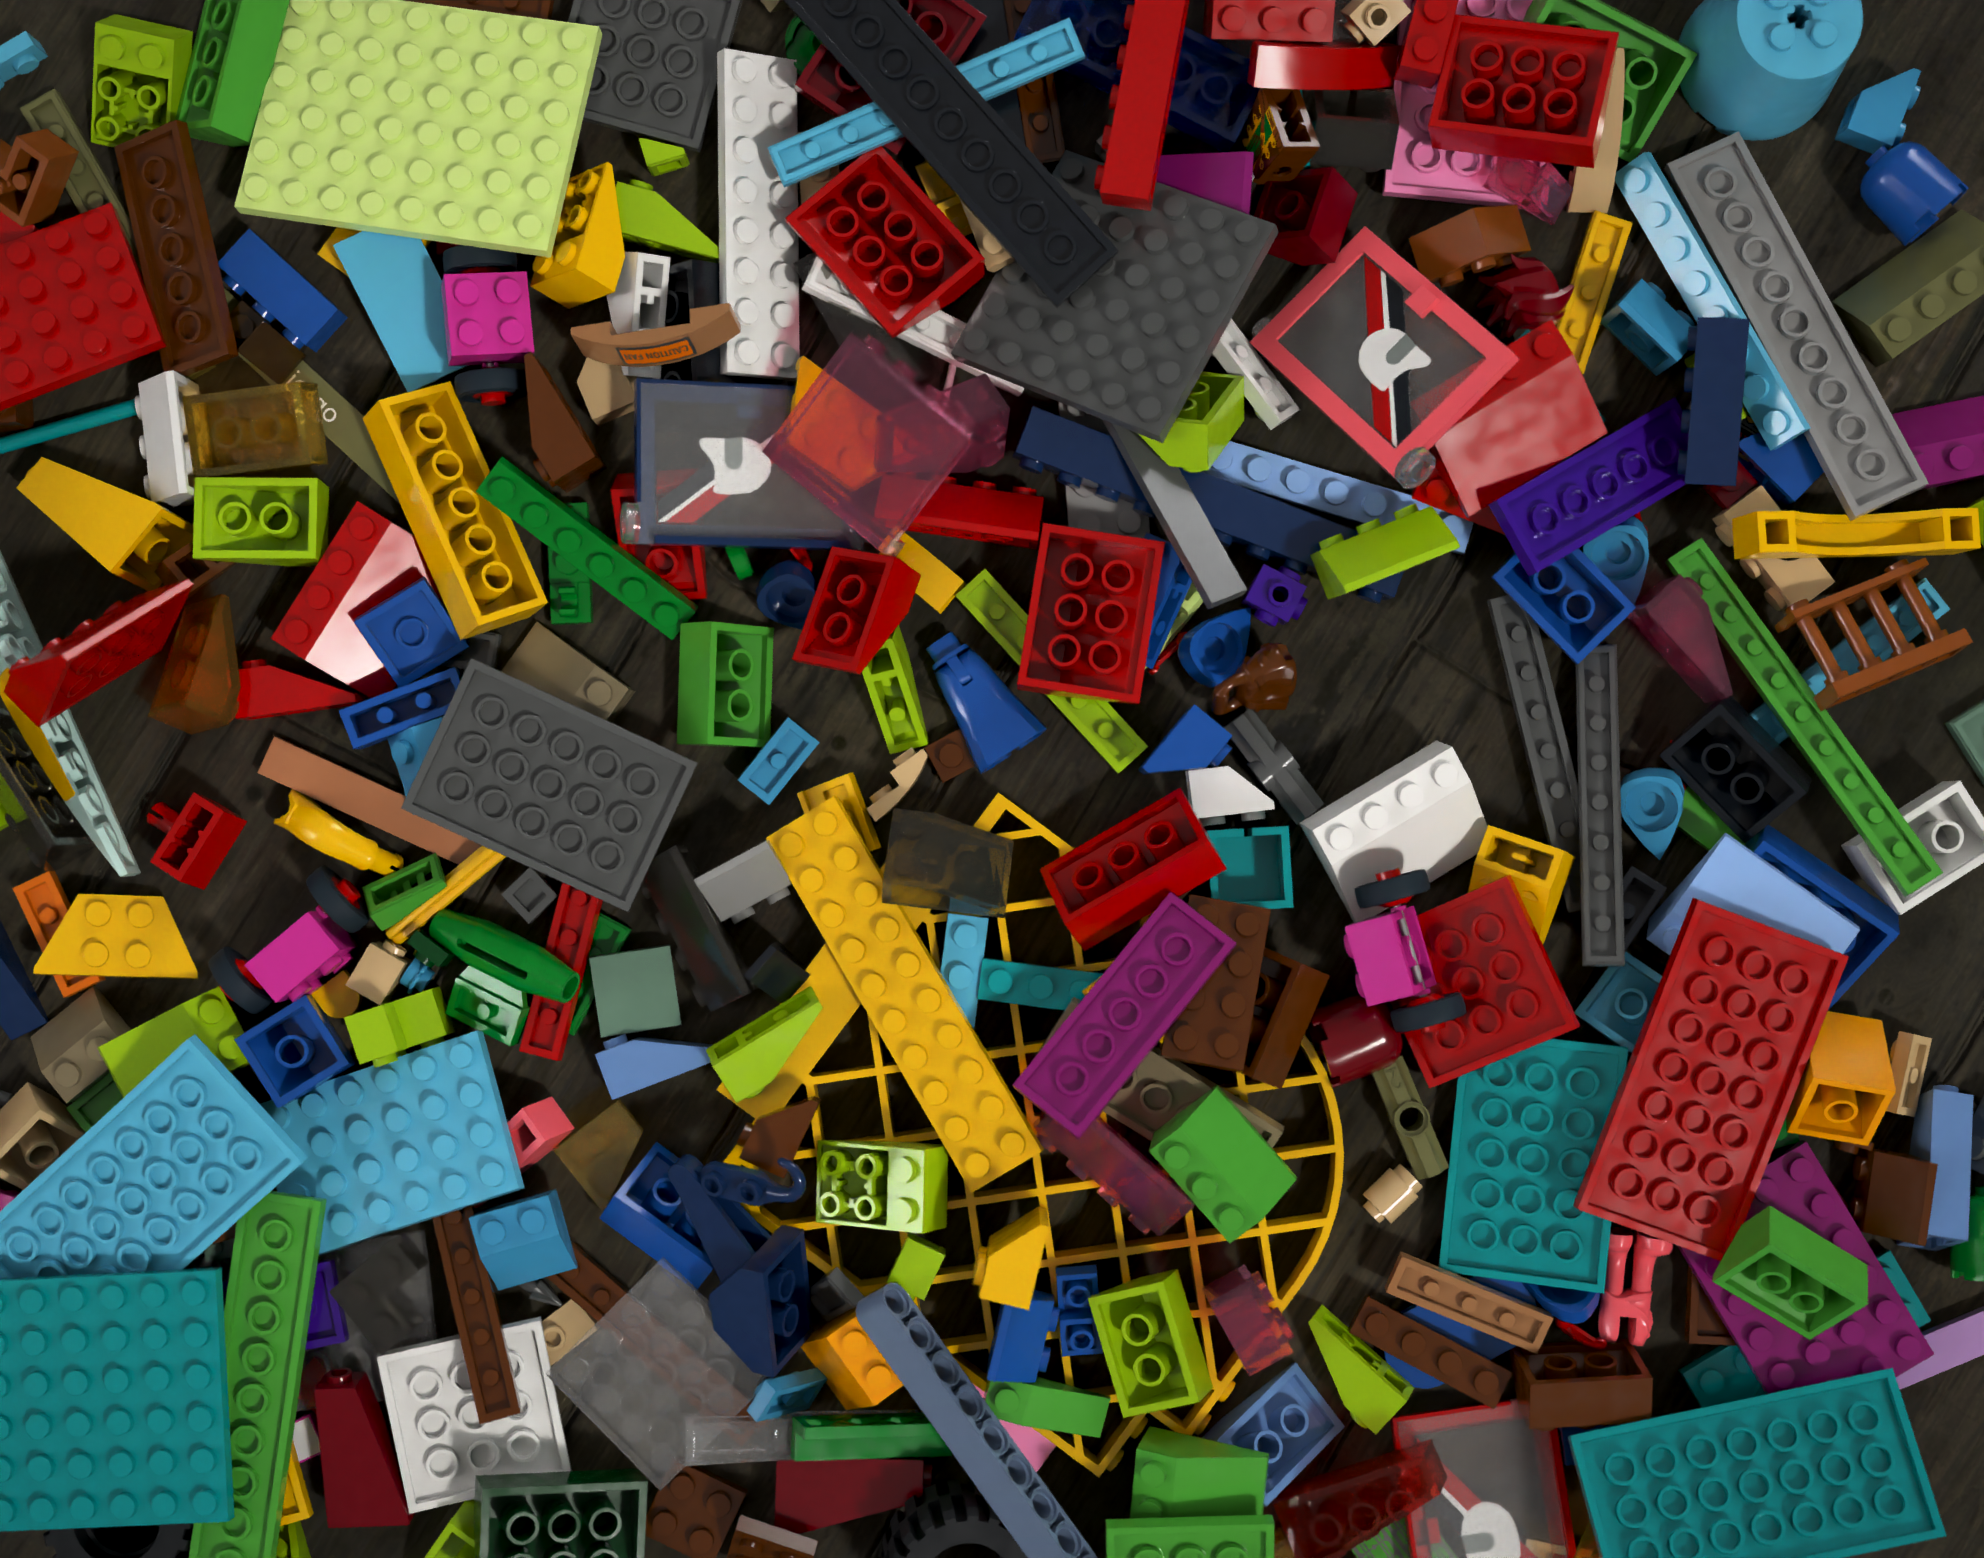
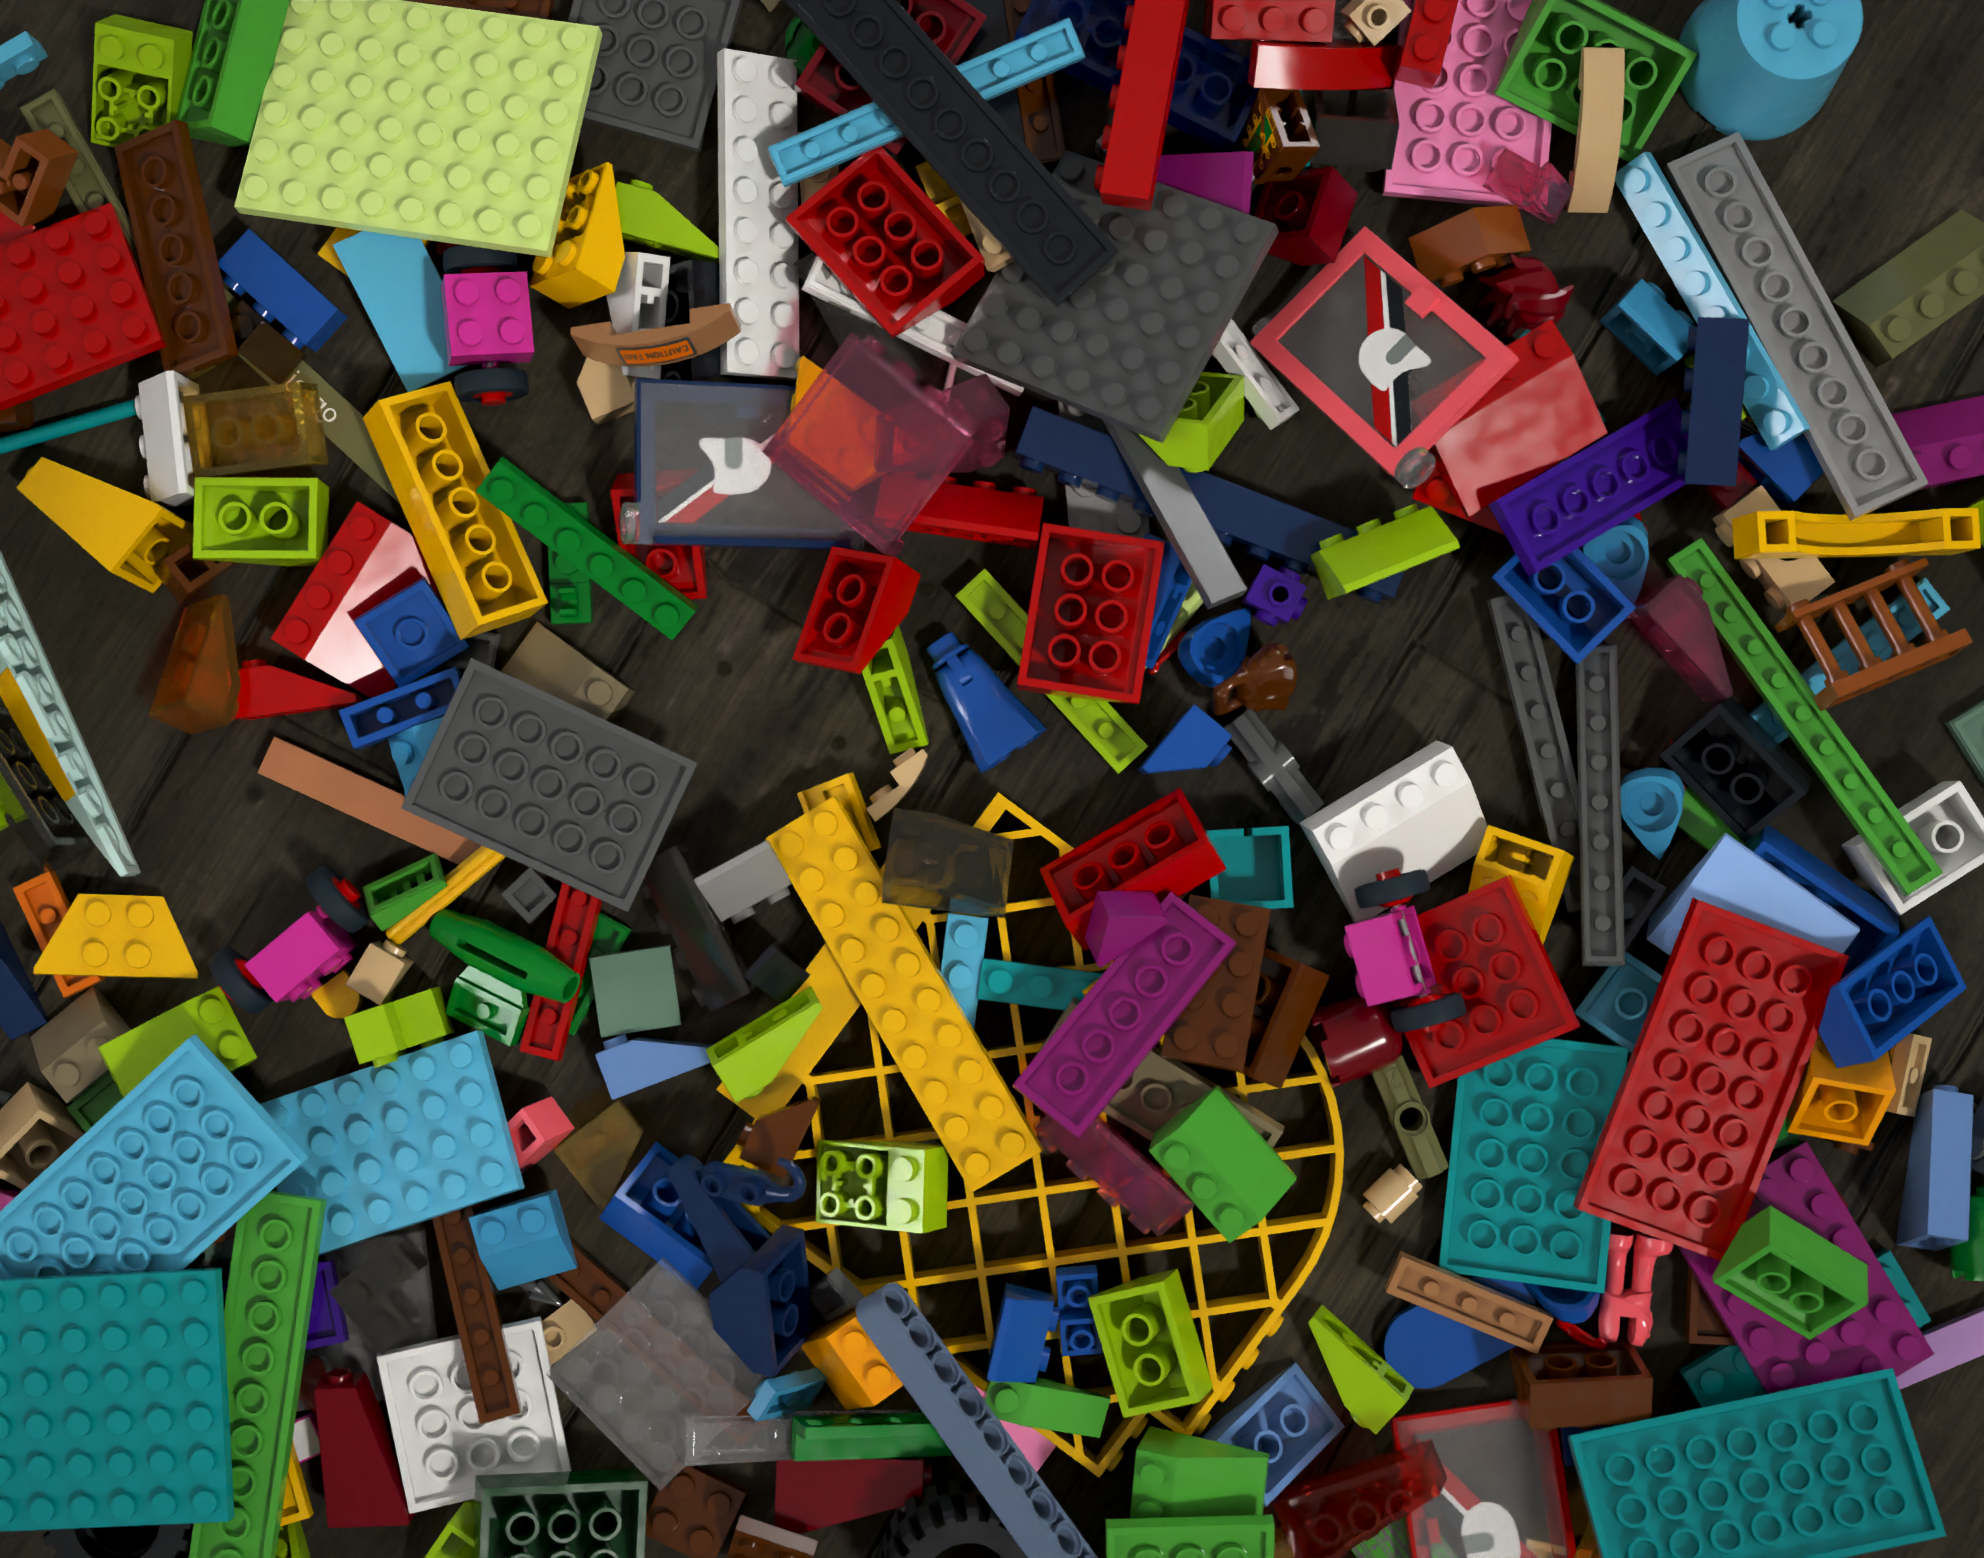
(95, 653): red slope -> none
(194, 839): red brick -> none
(295, 1051): blue slope -> none
(328, 835): yellow piece -> none
(416, 976): dark azure plate -> none
(429, 950): dark green plate -> none
(557, 436): reddish brown slope -> none
(663, 157): lime slope -> none
(725, 684): bright green slope -> none
(740, 562): green tile -> none
(778, 760): dark azure plate -> none
(788, 590): dark blue piece -> none
(917, 1265): lime brick -> none
(937, 582): yellow slope -> none
(950, 755): reddish brown plate -> none
(1011, 1260): yellow slope -> none
(1121, 921): none -> magenta slope
(1222, 793): white slope -> none
(1253, 1329): clear pink brick -> none
(1321, 489): light blue plate -> none
(1430, 1351): reddish brown plate -> none
(1523, 90): red slope -> none
(1593, 282): yellow tile -> none
(1877, 113): dark azure slope -> none
(1889, 996): none -> blue slope
(1893, 1195): reddish brown slope -> none
(1909, 189): blue cylinder -> none

